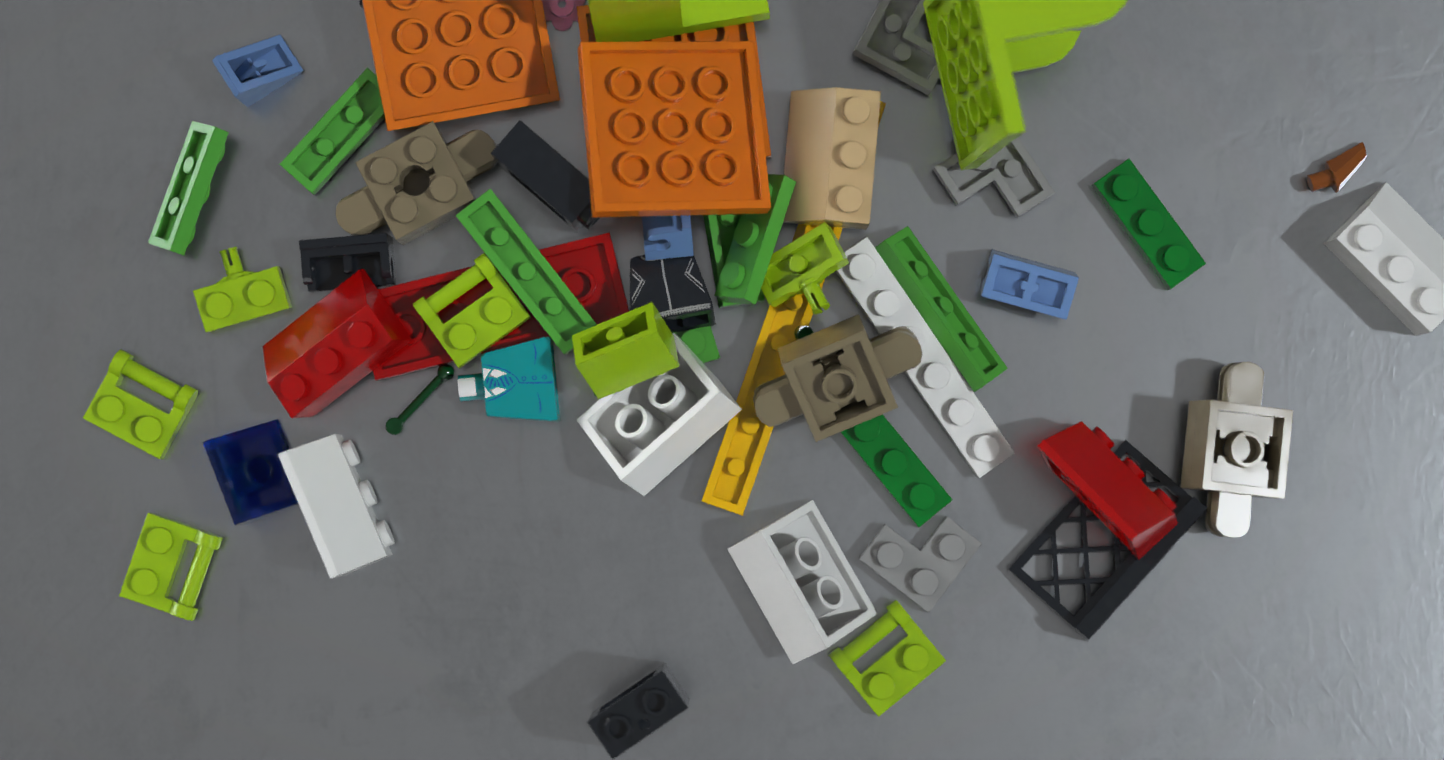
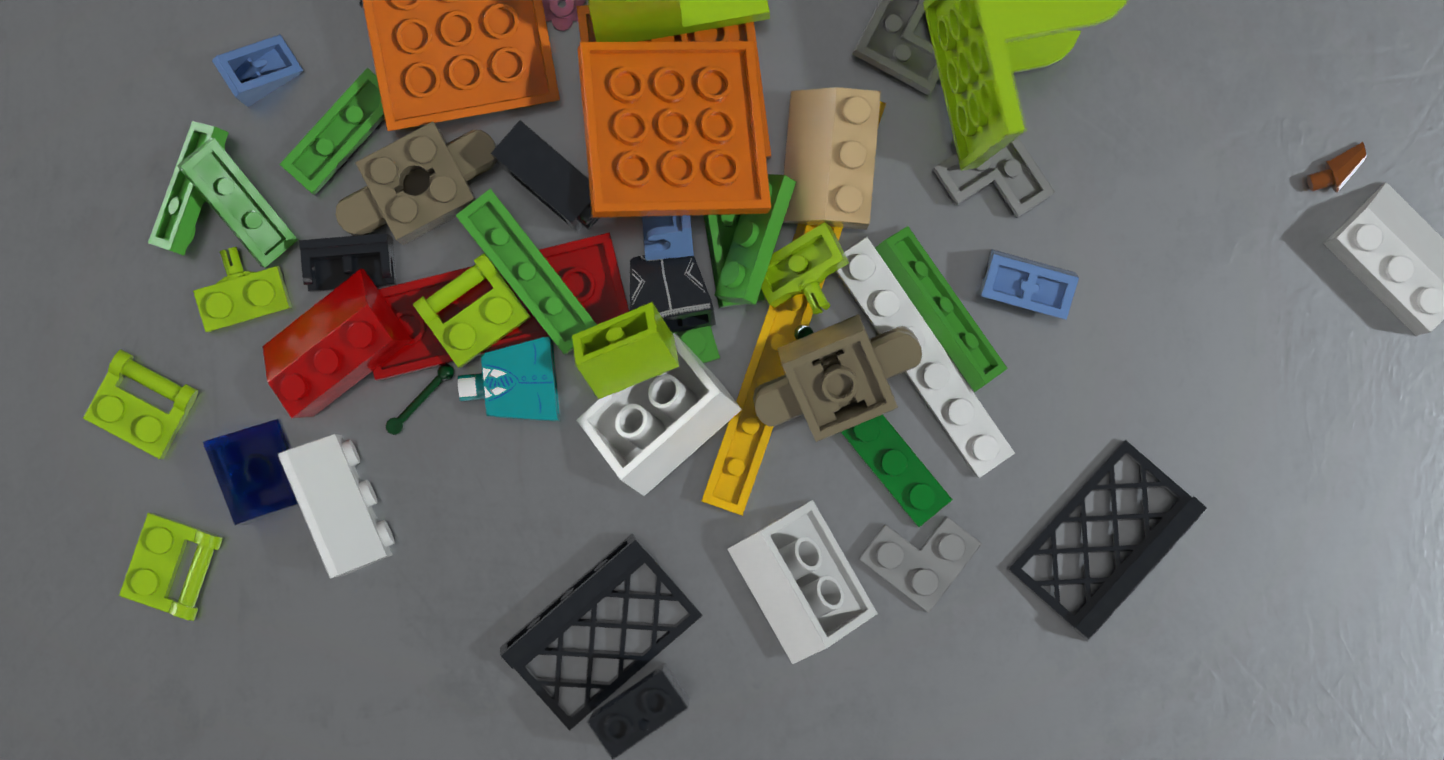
(237, 202): none -> bright green plate
(574, 604): none -> black fence
(895, 670): lime plate -> none
(1110, 486): red slope -> none
(1148, 224): green plate -> none
(1253, 450): brick -> none

